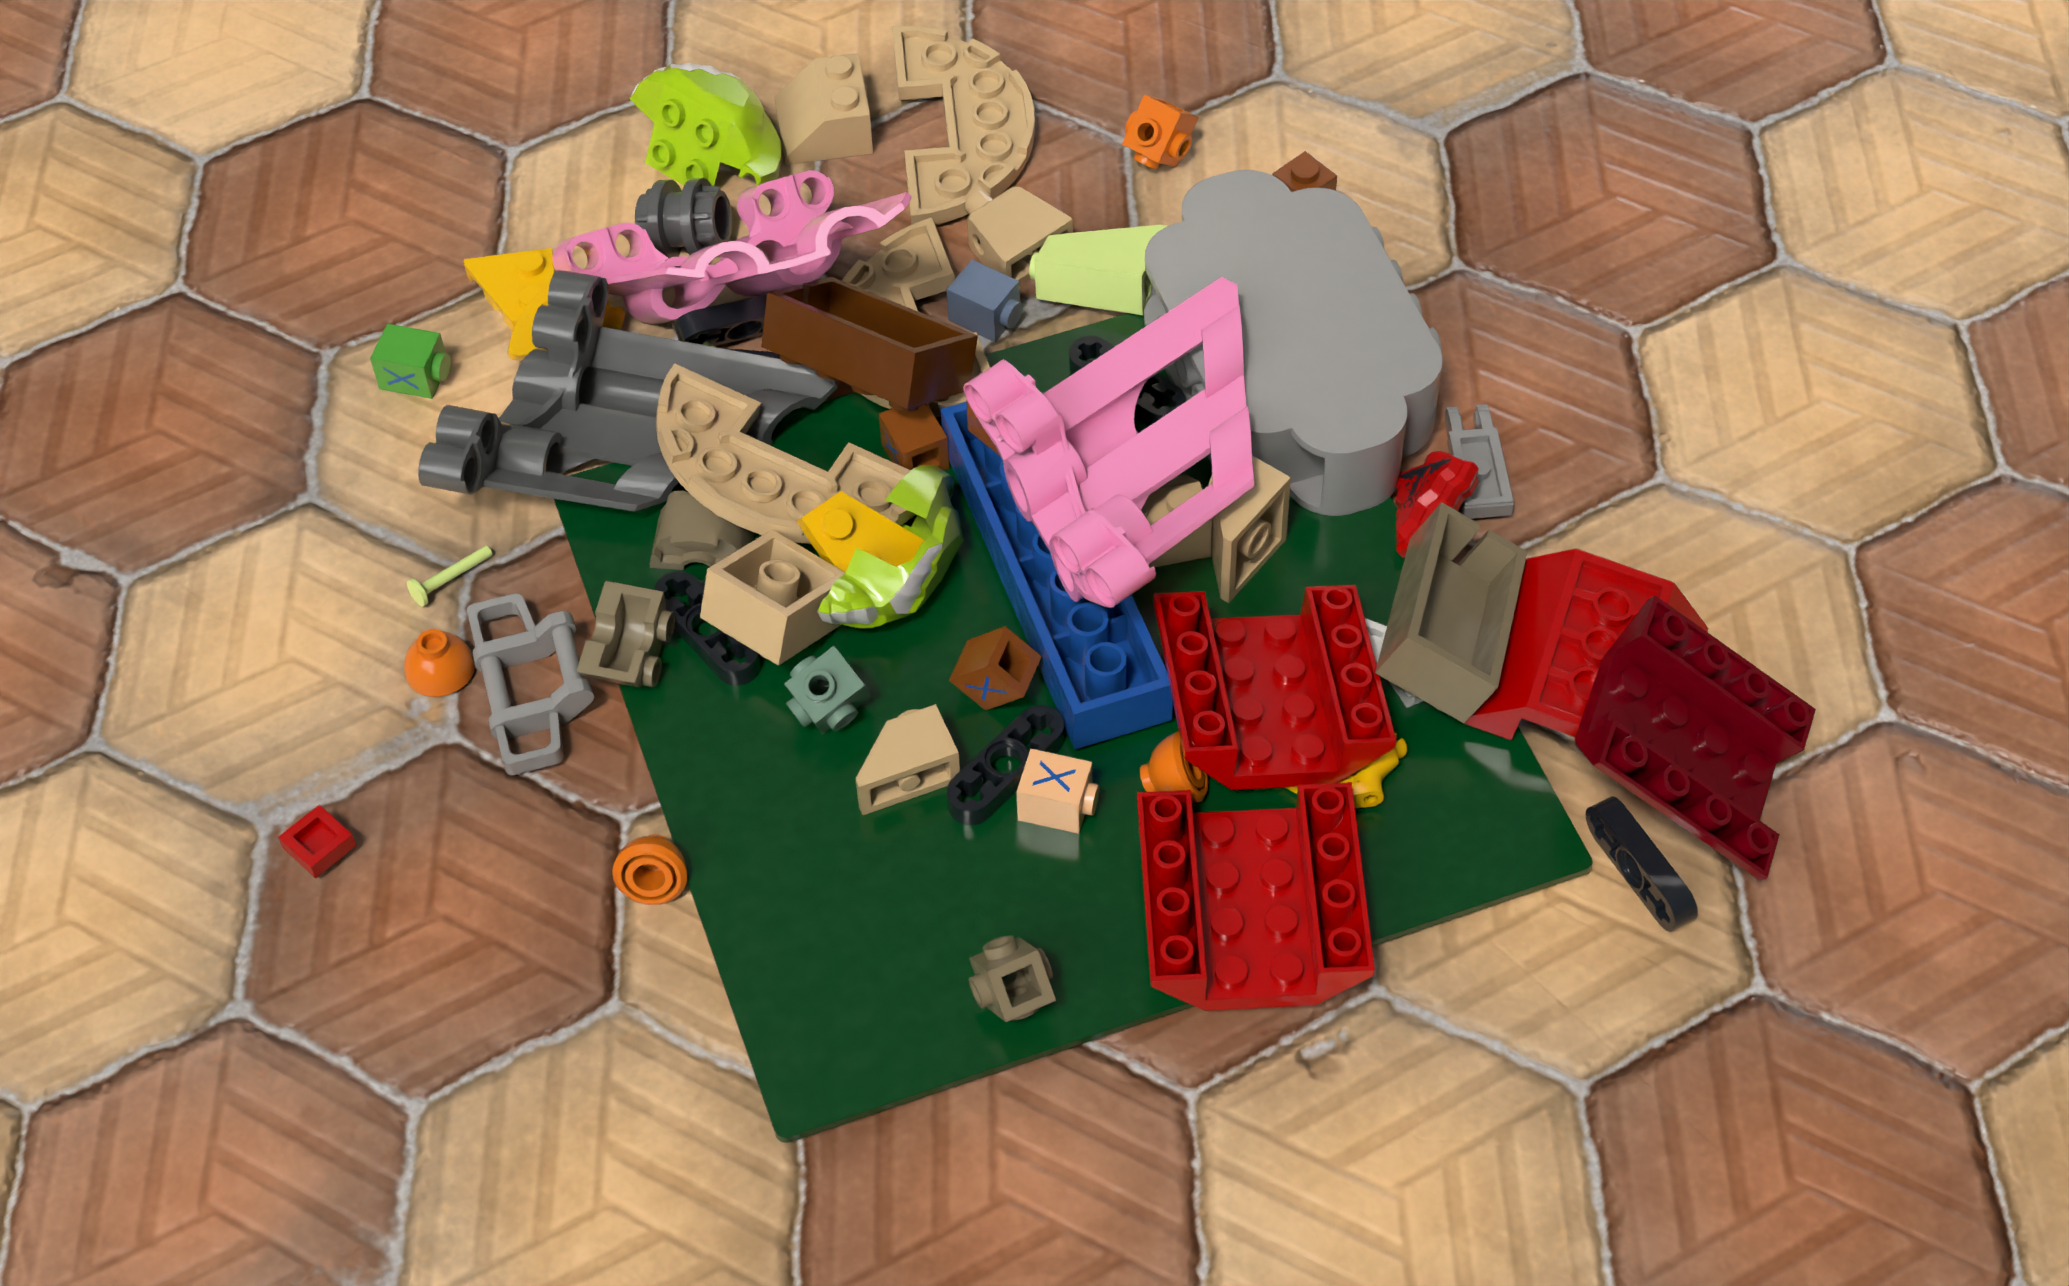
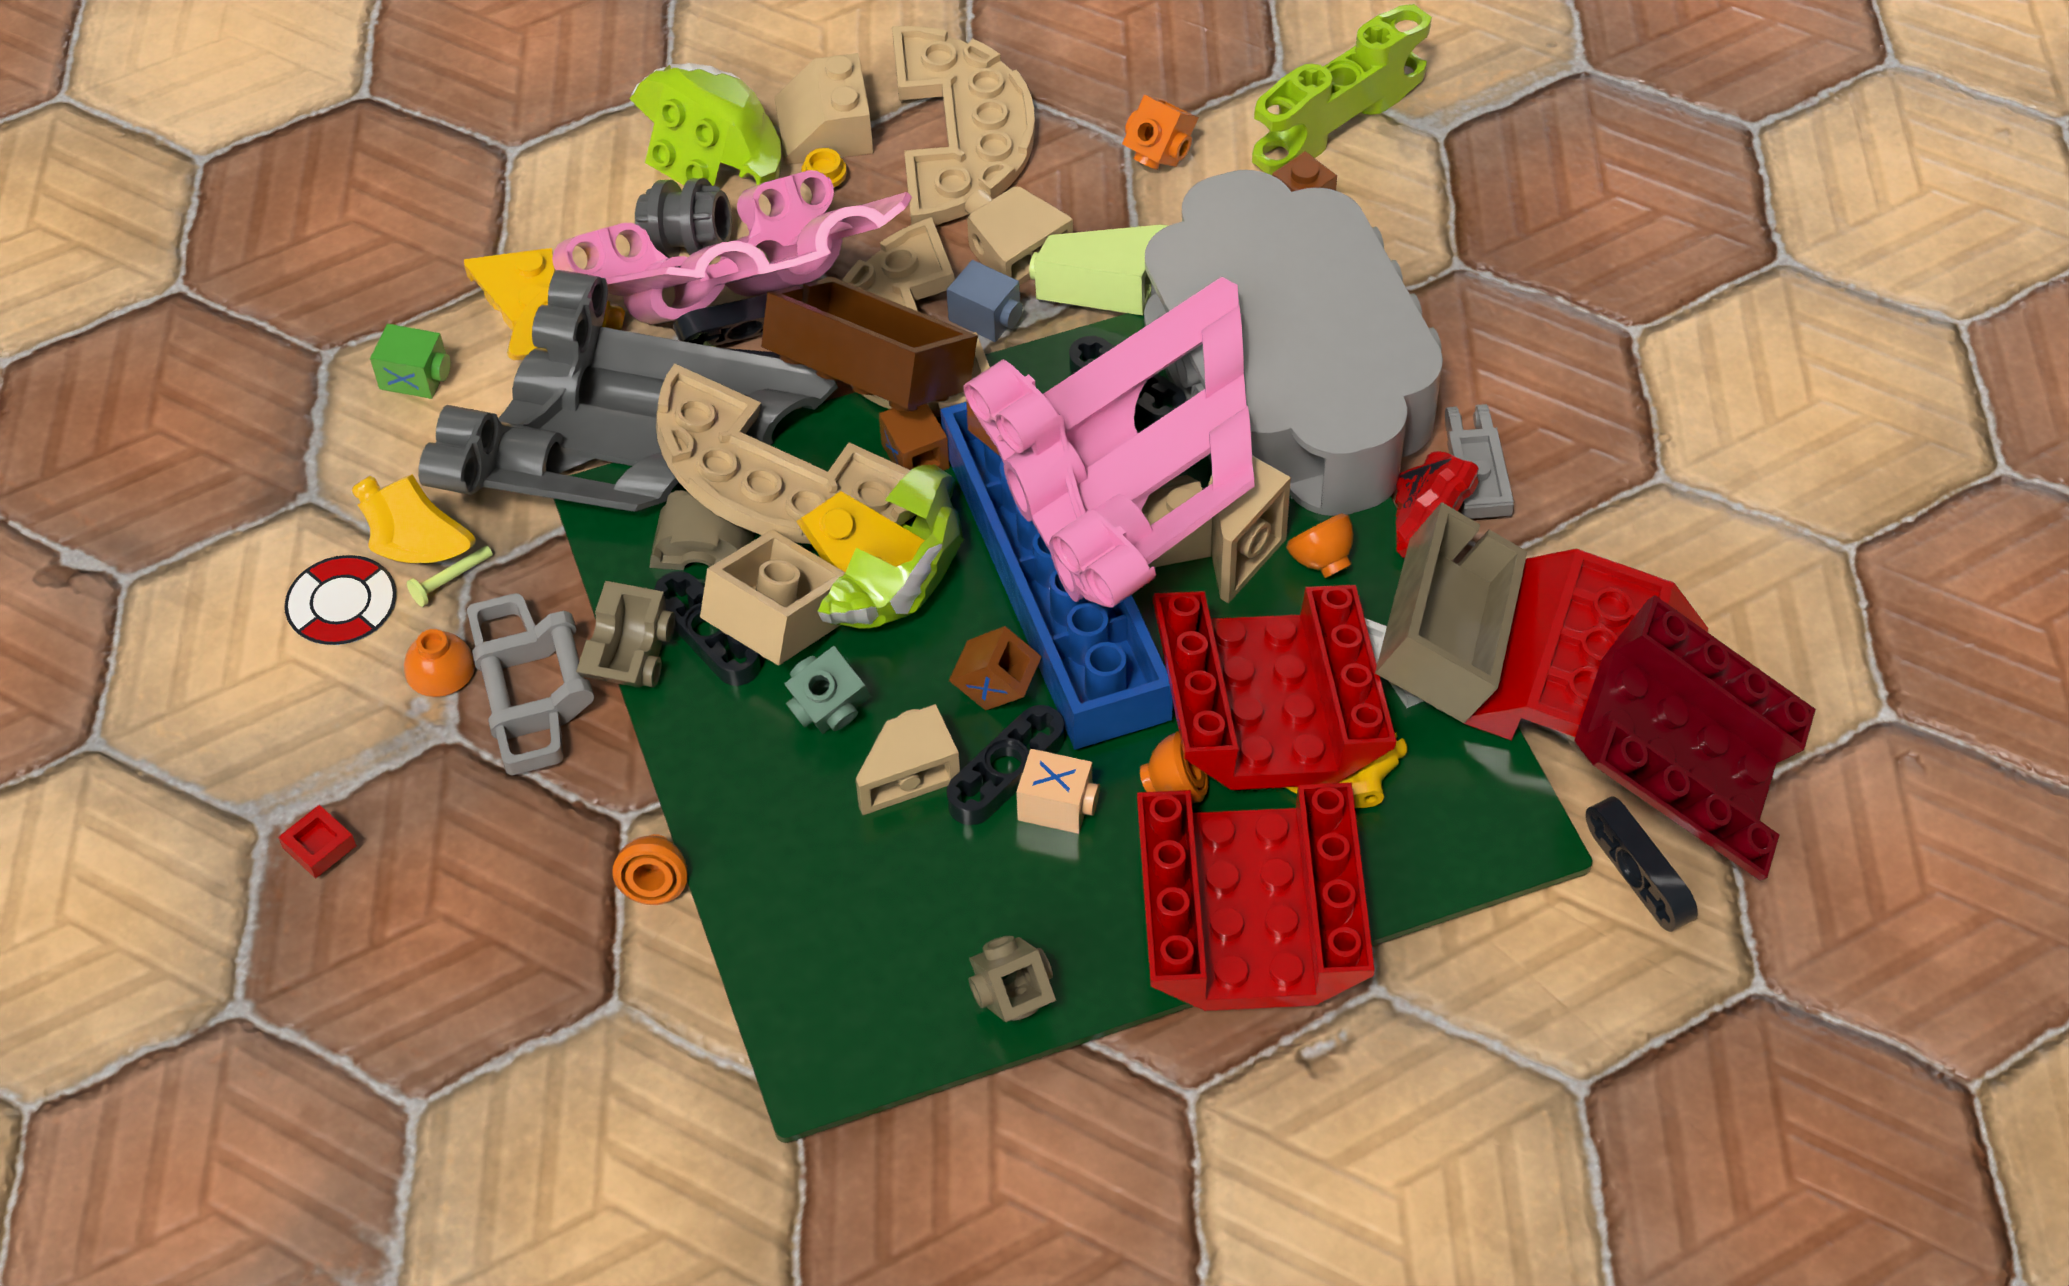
(340, 600): none -> sticker
(408, 524): none -> yellow arm
(826, 162): none -> yellow plate
(1324, 545): none -> orange brick
(1361, 80): none -> lime piece

